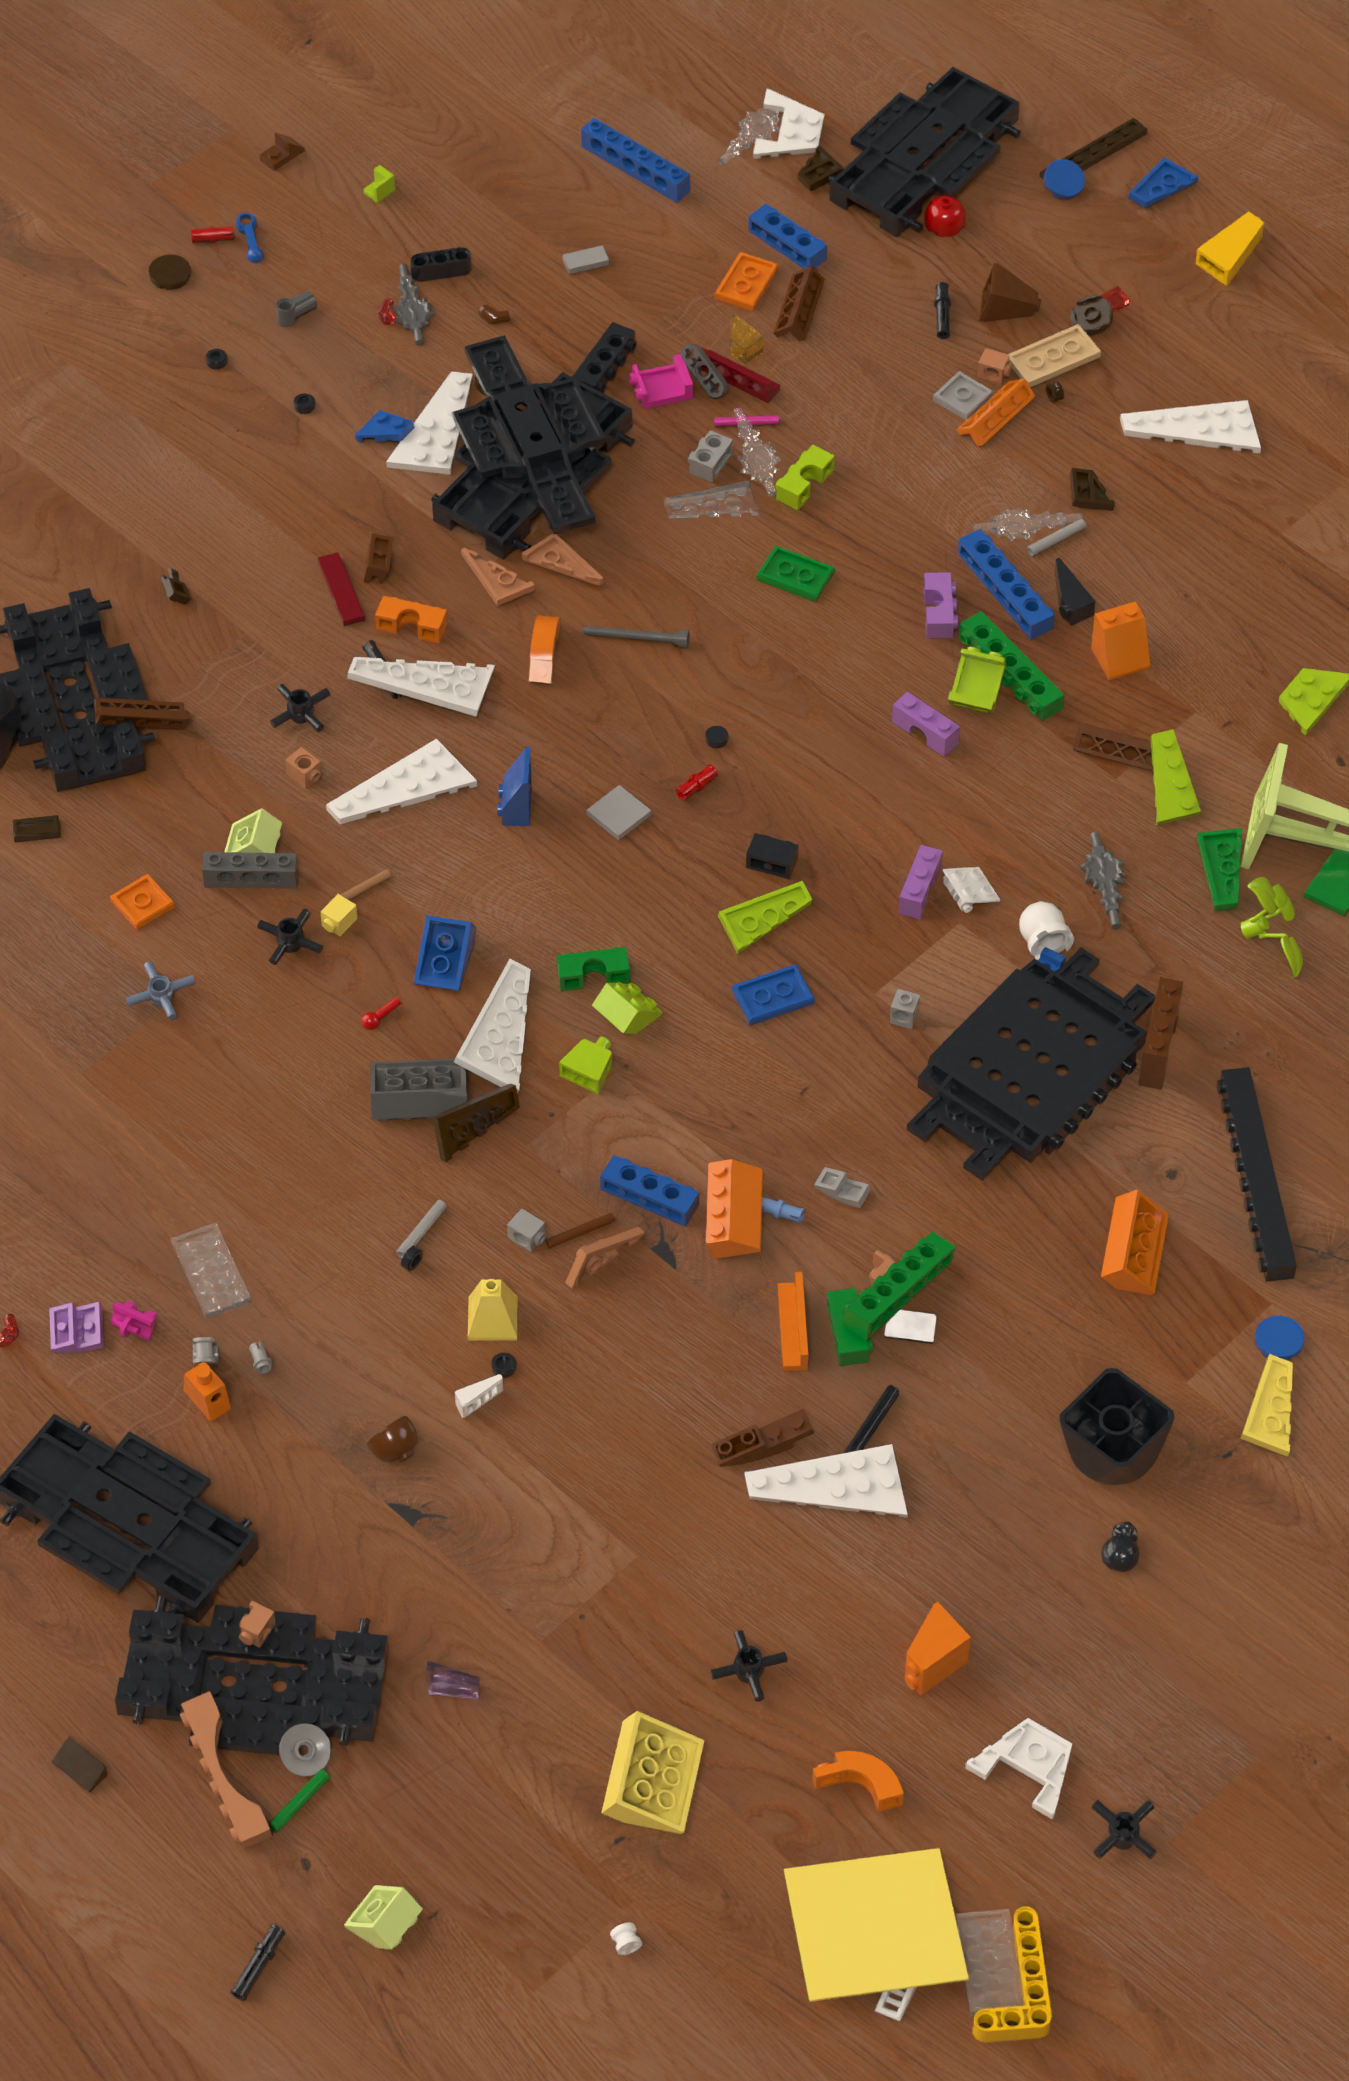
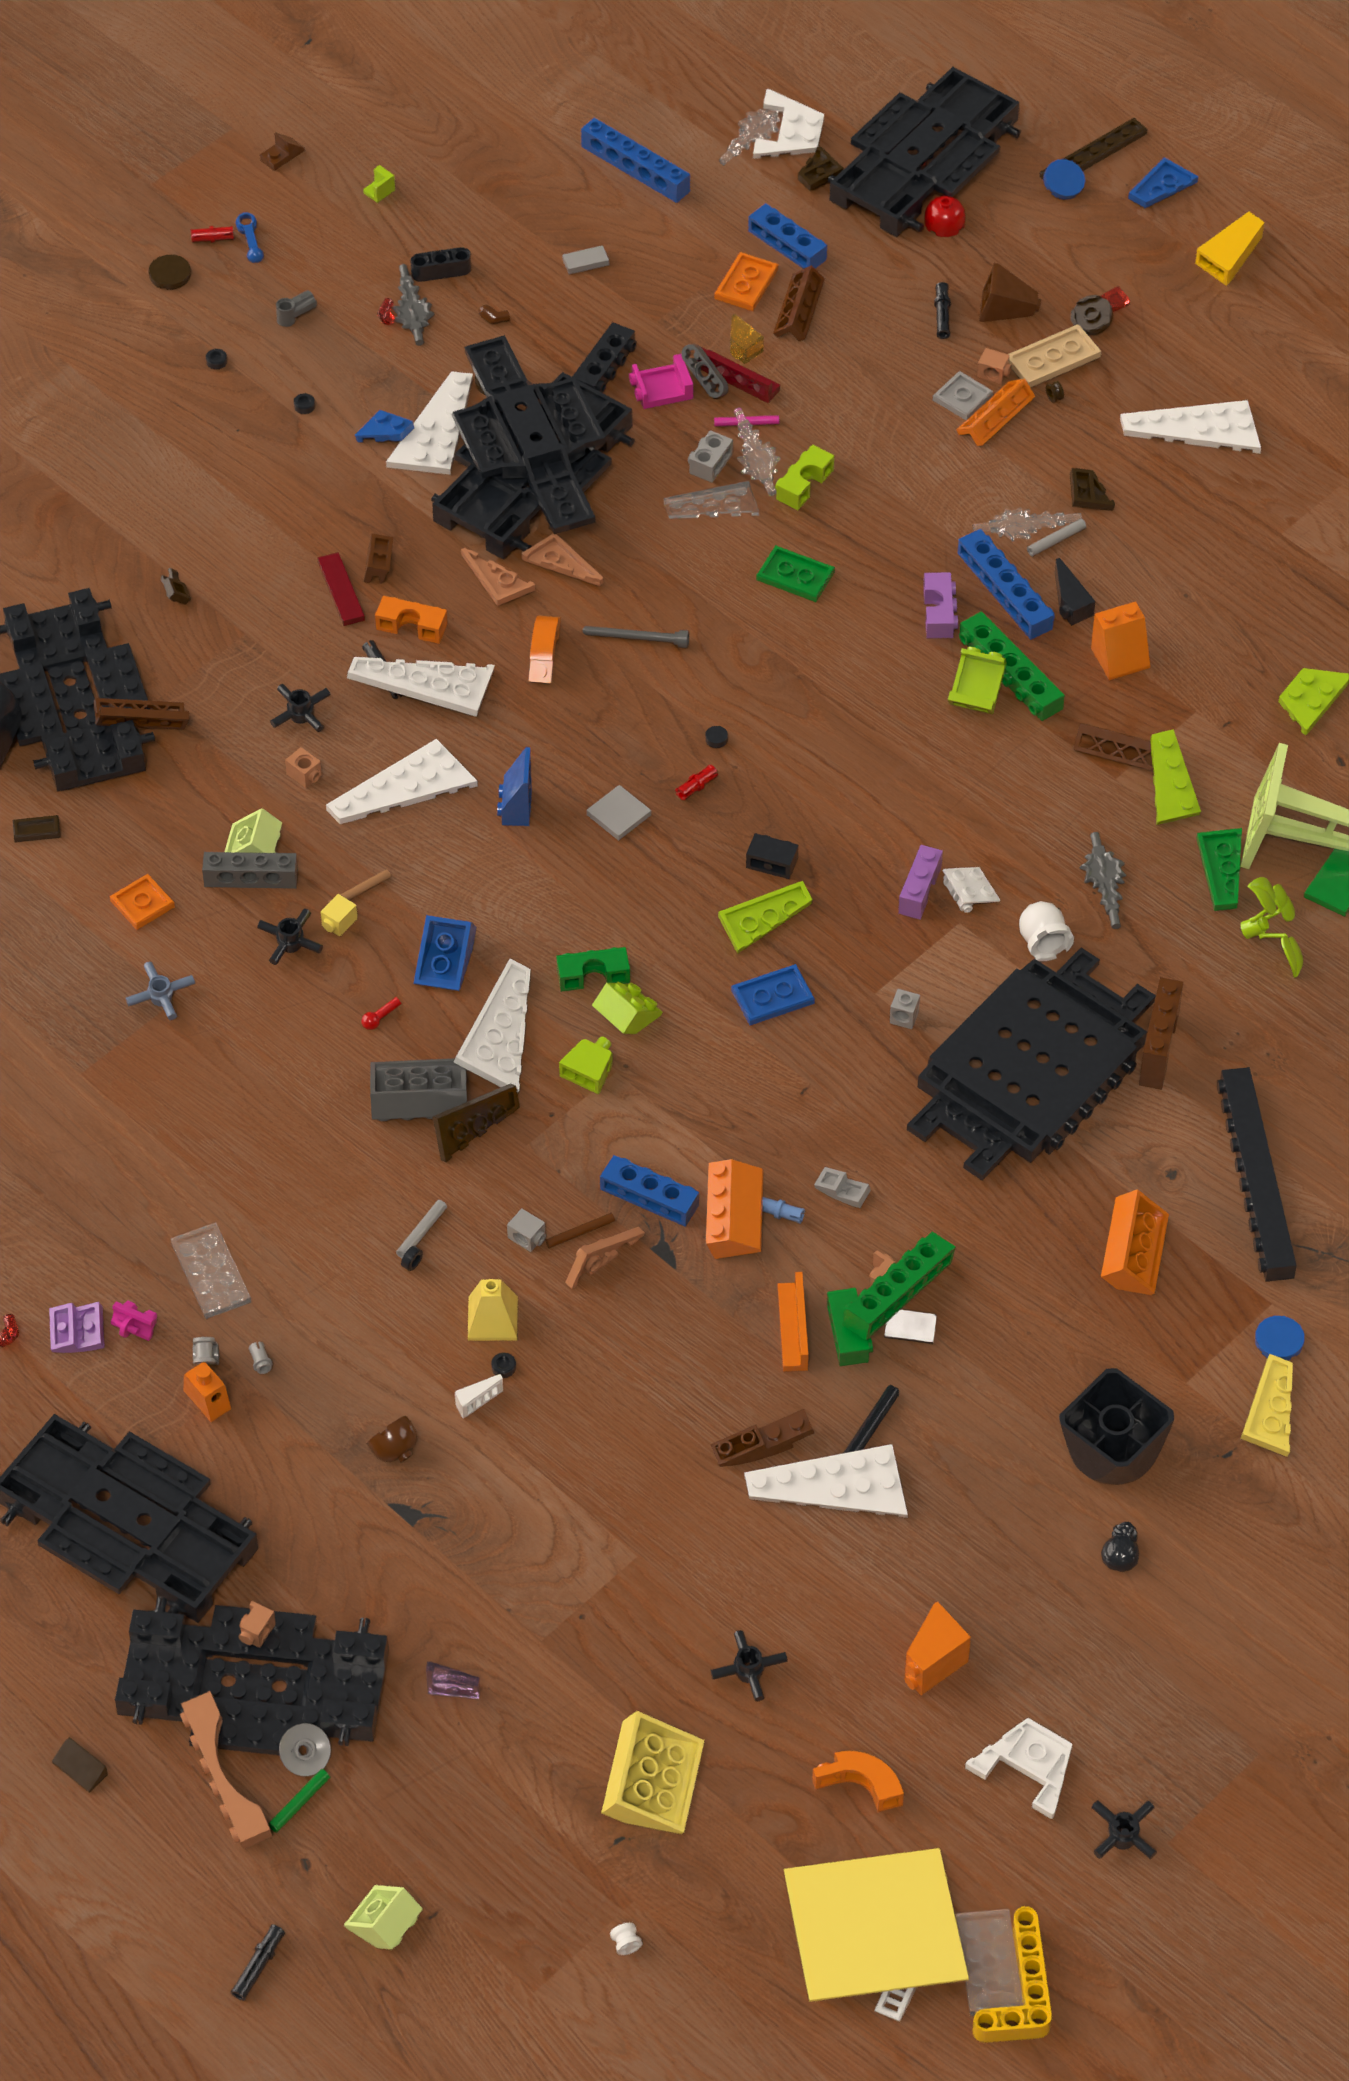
(940, 731): medium lavender arch -> none
(1052, 959): blue tile -> none

